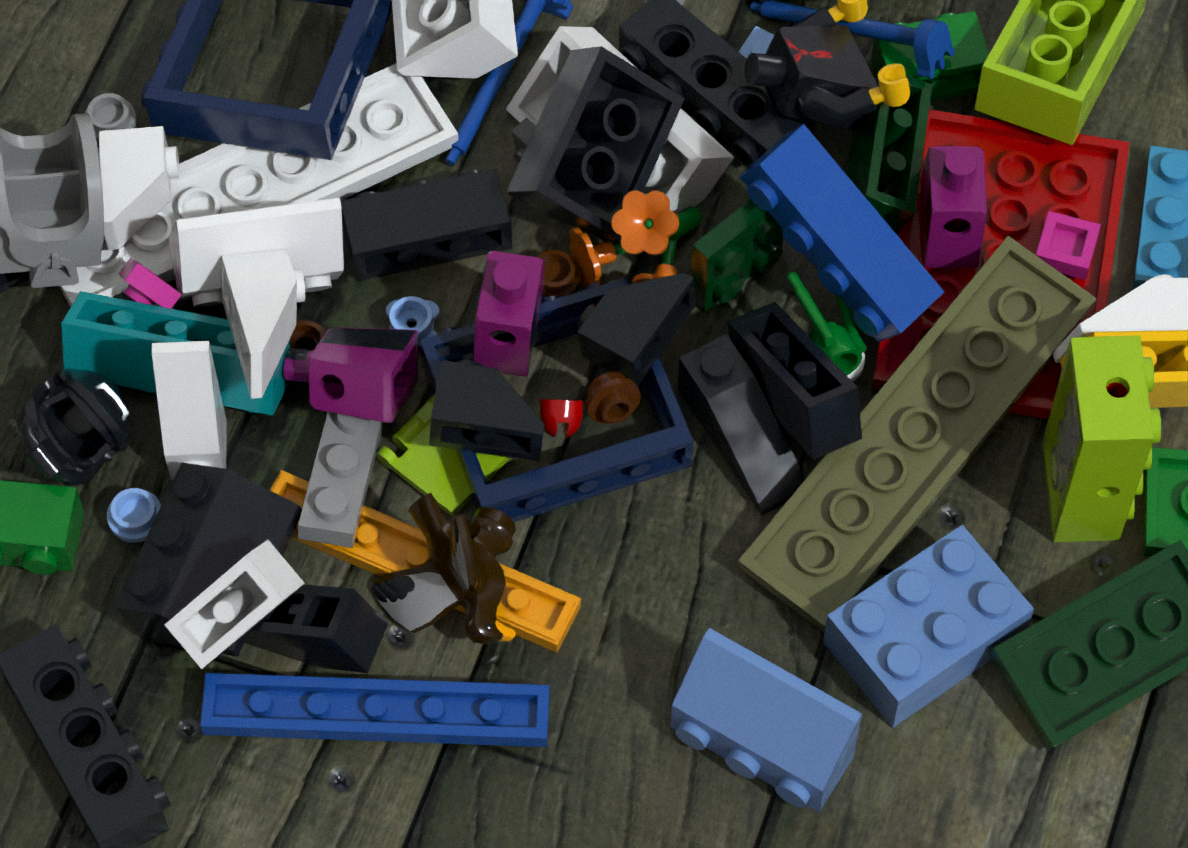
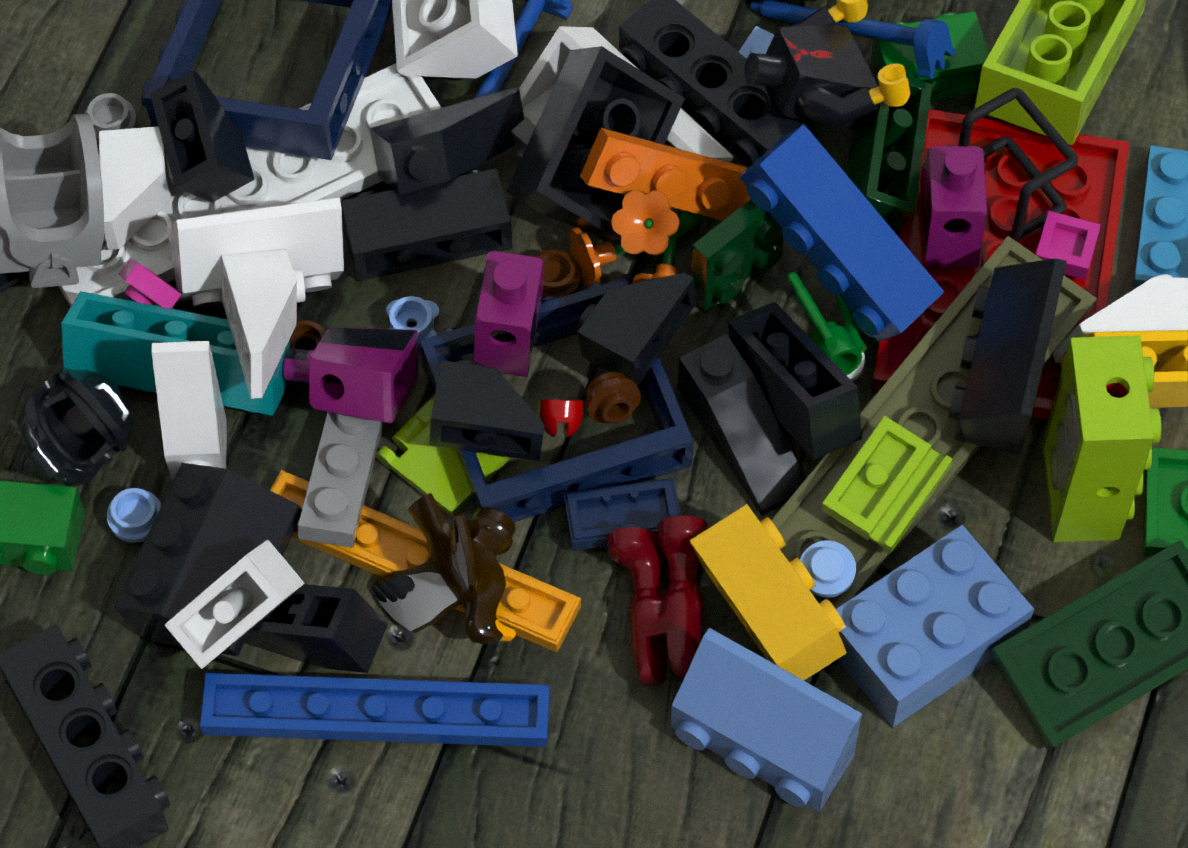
(200, 139): none -> black slope
(445, 140): none -> black slope
(601, 510): none -> dark blue plate
(659, 616): none -> dark red piece
(687, 178): none -> orange plate
(770, 593): none -> yellow brick
(830, 567): none -> light blue plate
(886, 484): none -> lime plate
(1007, 354): none -> black slope
(1038, 180): none -> black piece

